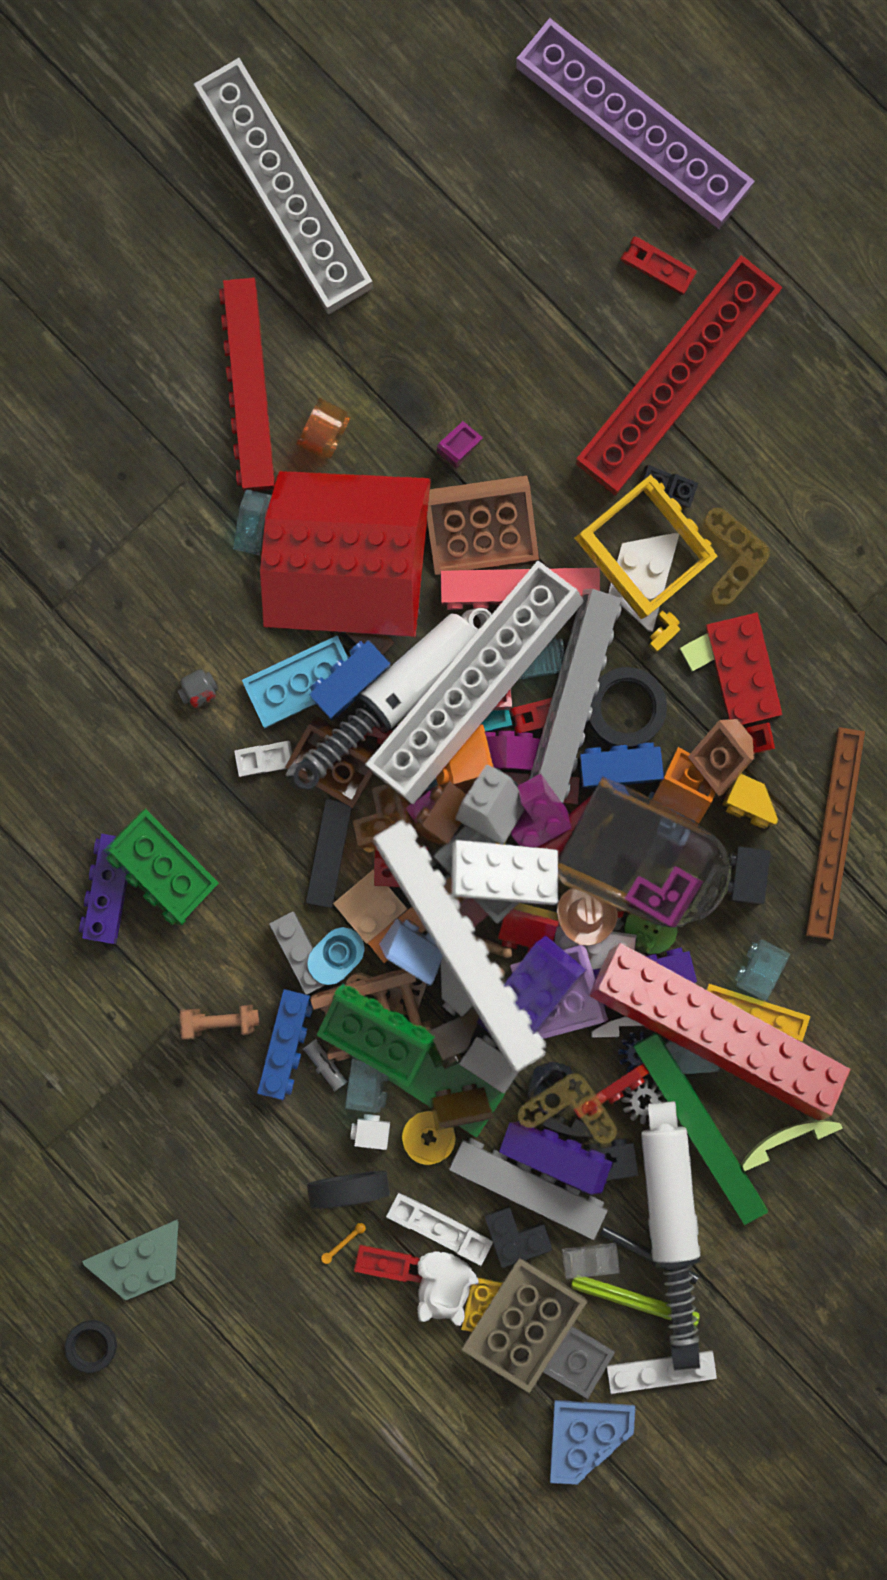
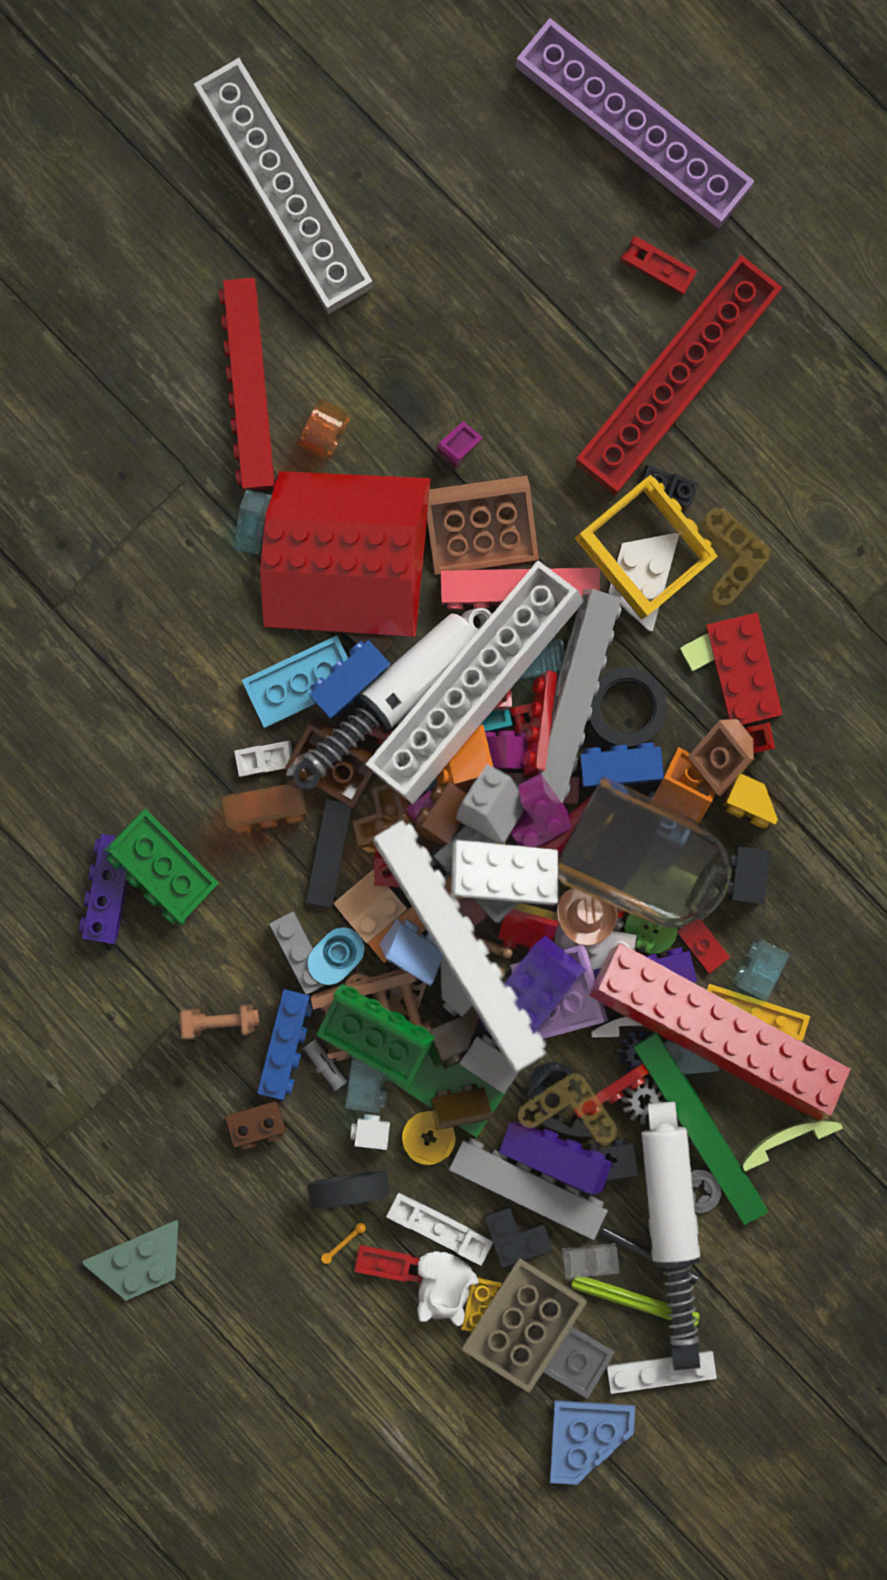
(70, 1350): black tyre -> none
(198, 688): dark grey head -> none
(256, 1124): none -> reddish brown brick
(264, 808): none -> clear orange brick
(540, 724): none -> red plate
(661, 636): yellow bracket -> none
(666, 902): magenta brick -> none
(703, 945): none -> red plate
(707, 1202): none -> flat silver gear
(835, 833): dark orange tile -> none

